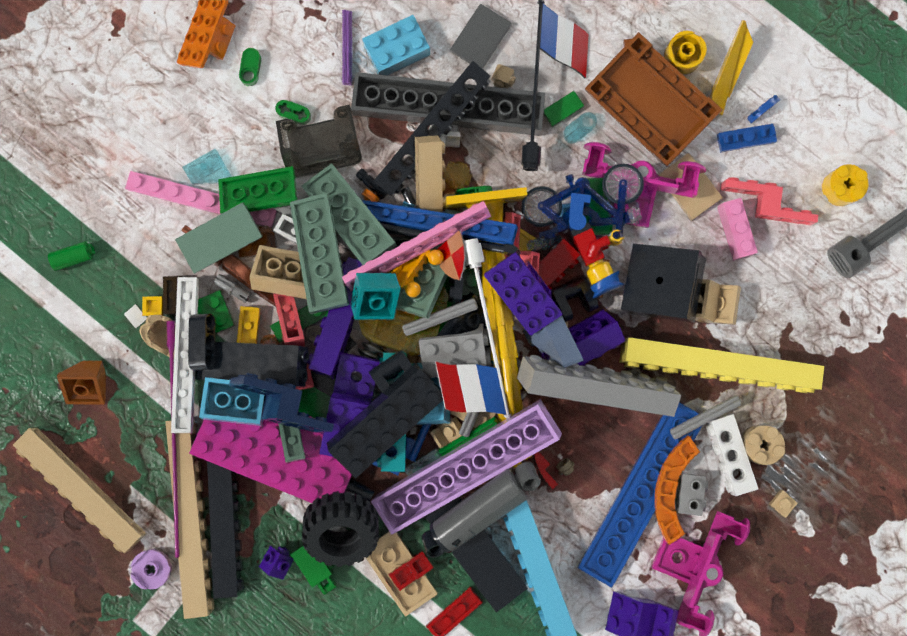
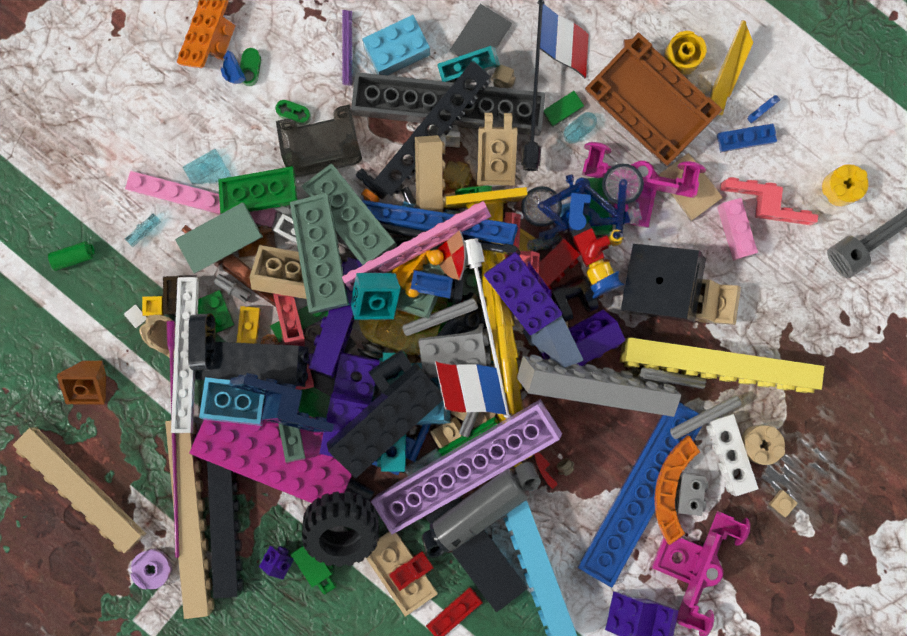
(143, 230): none -> clear light blue pin
(231, 70): none -> blue tile
(432, 284): none -> blue tile
(453, 68): none -> teal brick
(497, 152): none -> tan tile
(674, 378): none -> light grey axle

